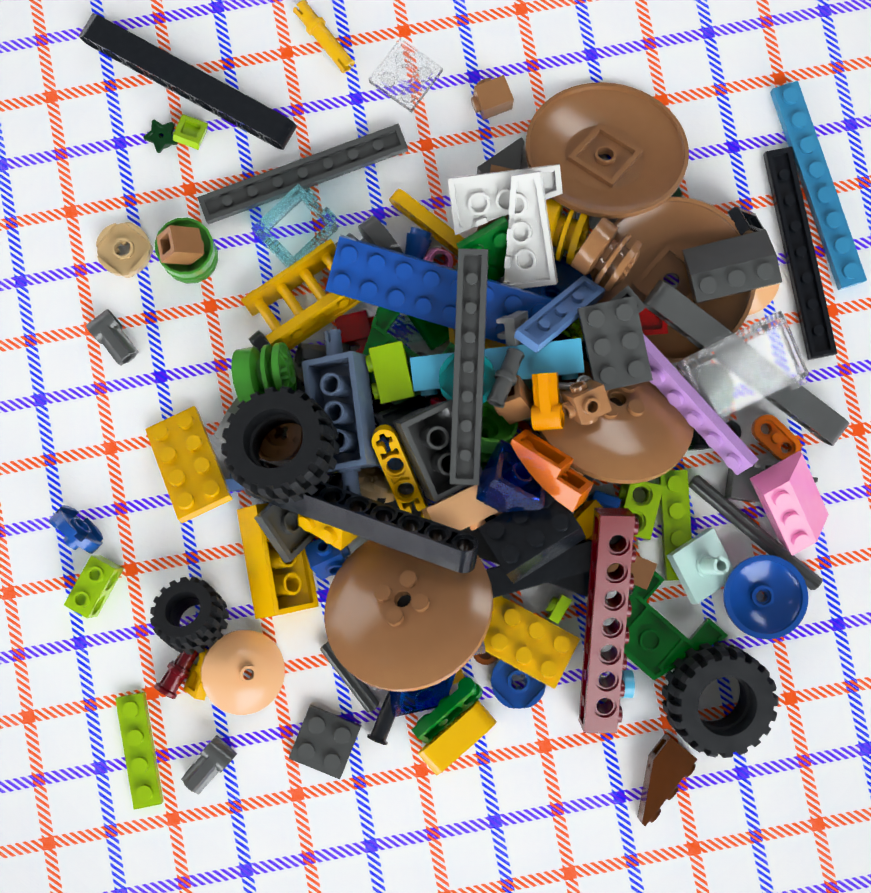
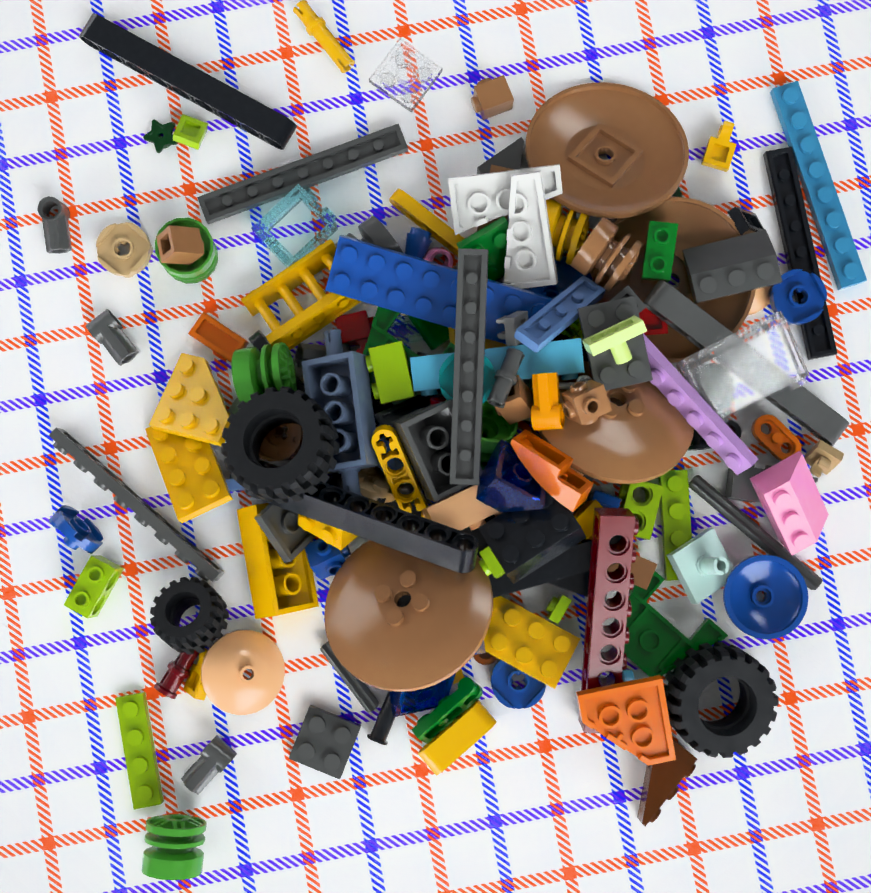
(56, 227): none -> dark grey piece
(128, 498): none -> dark grey plate
(174, 847): none -> bright green wheel
(192, 403): none -> yellow plate
(217, 336): none -> orange tile
(490, 563): none -> lime plate
(615, 339): none -> yellowish green tile
(631, 717): none -> orange plate
(659, 251): none -> green brick
(719, 150): none -> yellow plate
(812, 302): none -> blue plate
(823, 458): none -> tan tile

